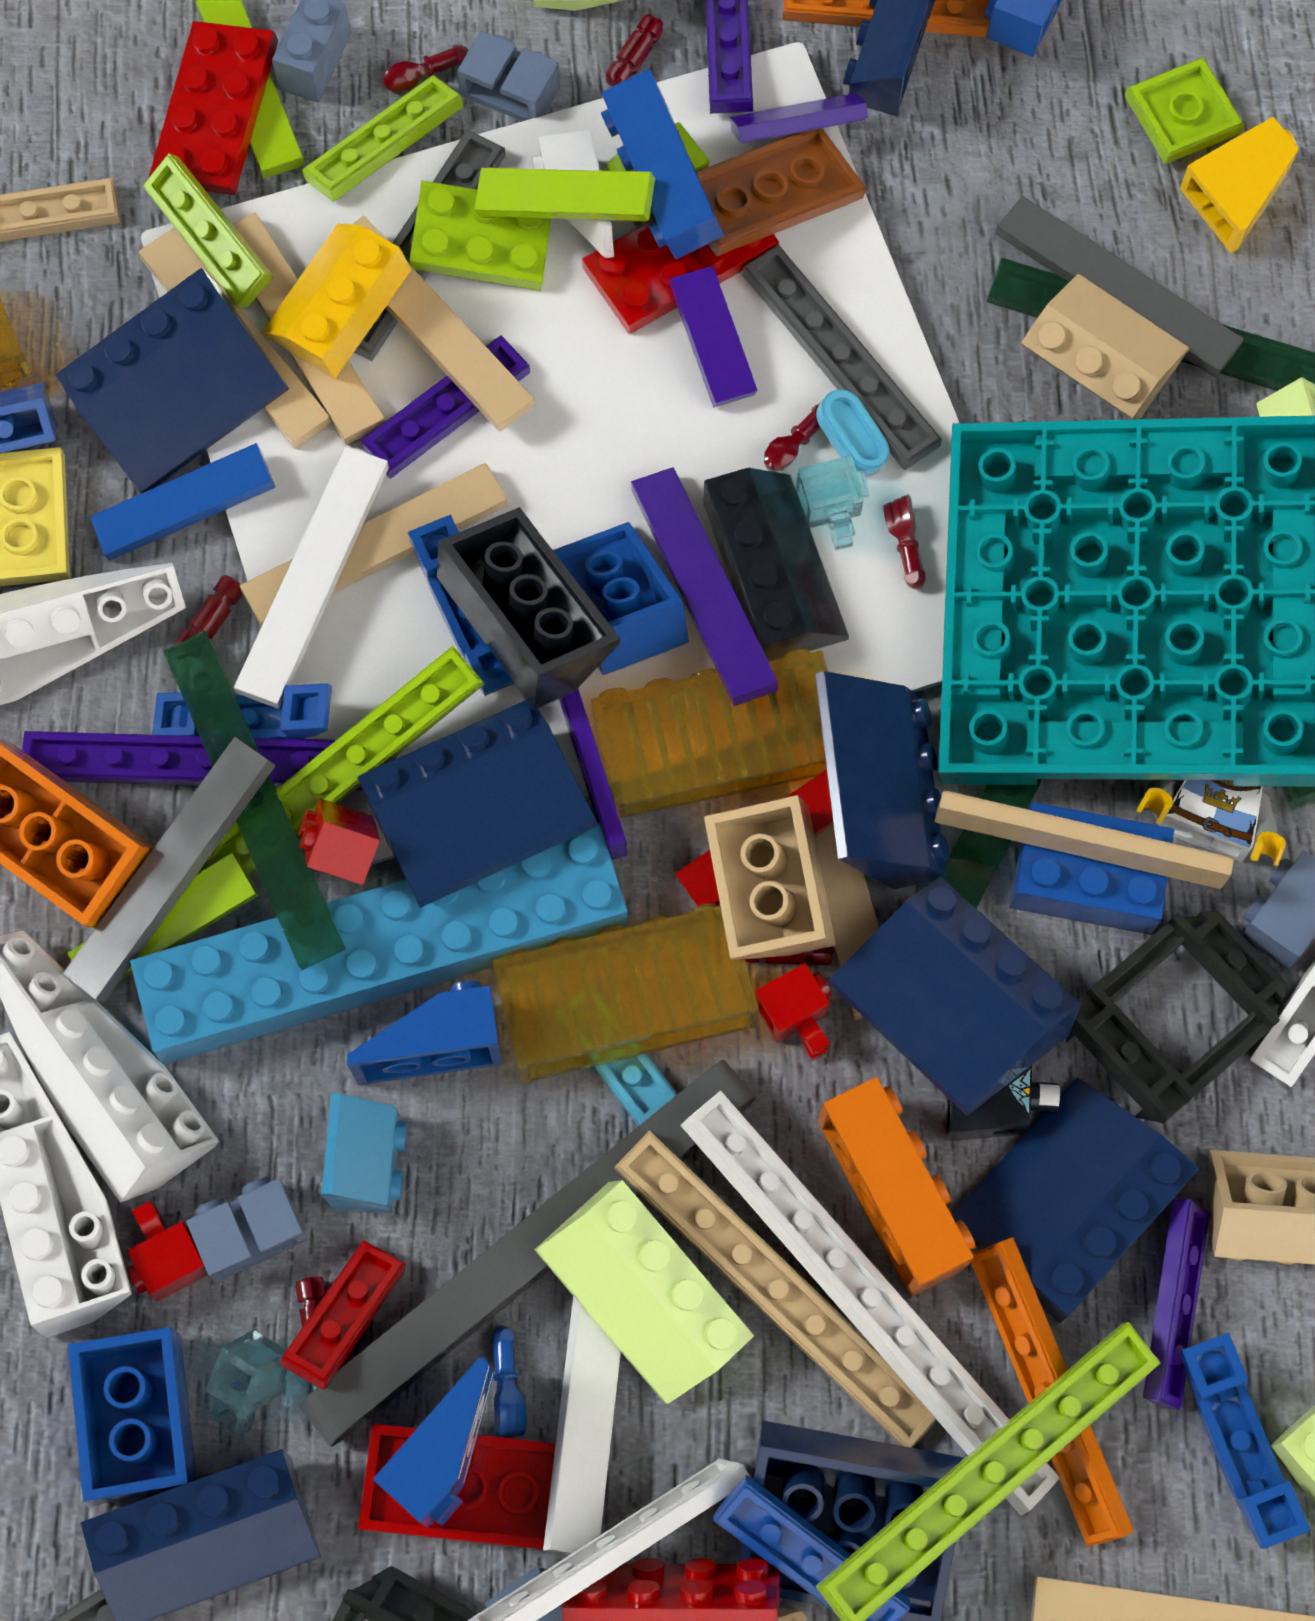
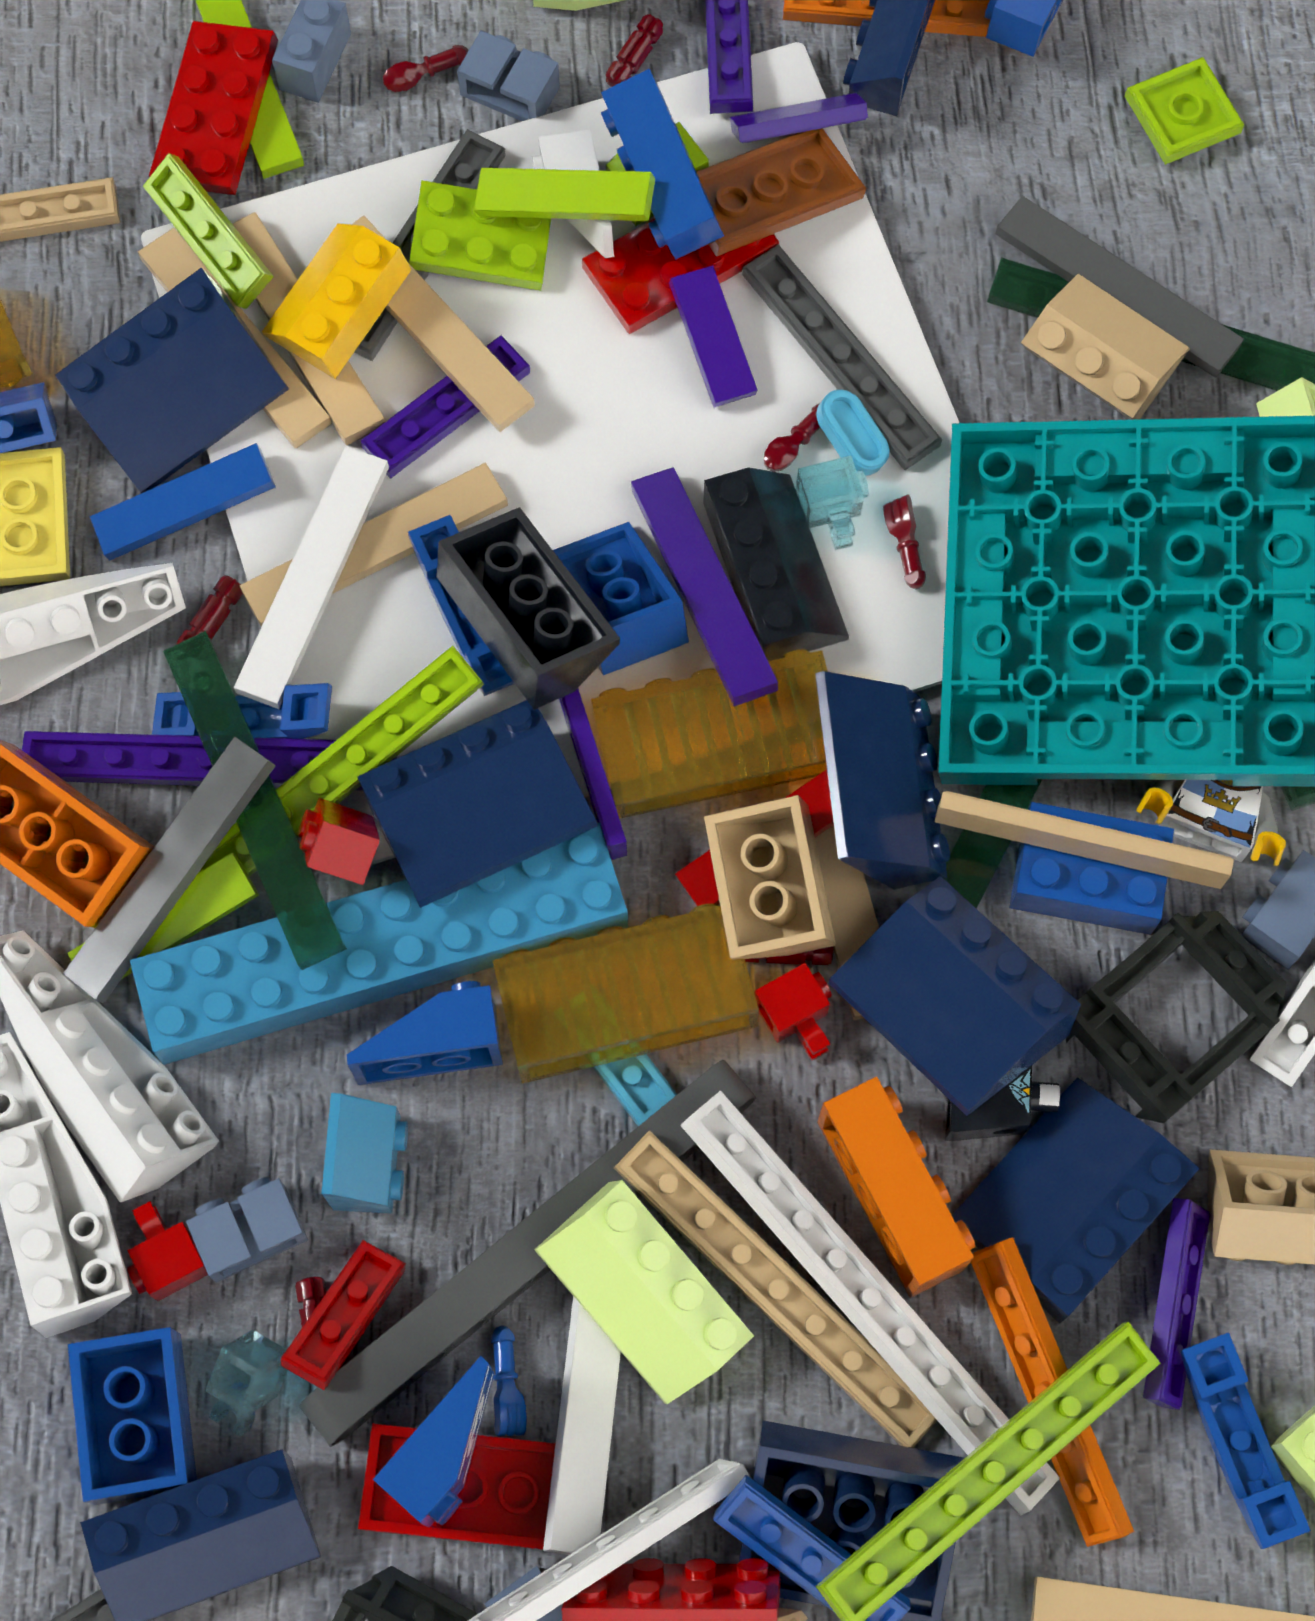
(383, 138): lime tile -> none
(1239, 180): yellow slope -> none

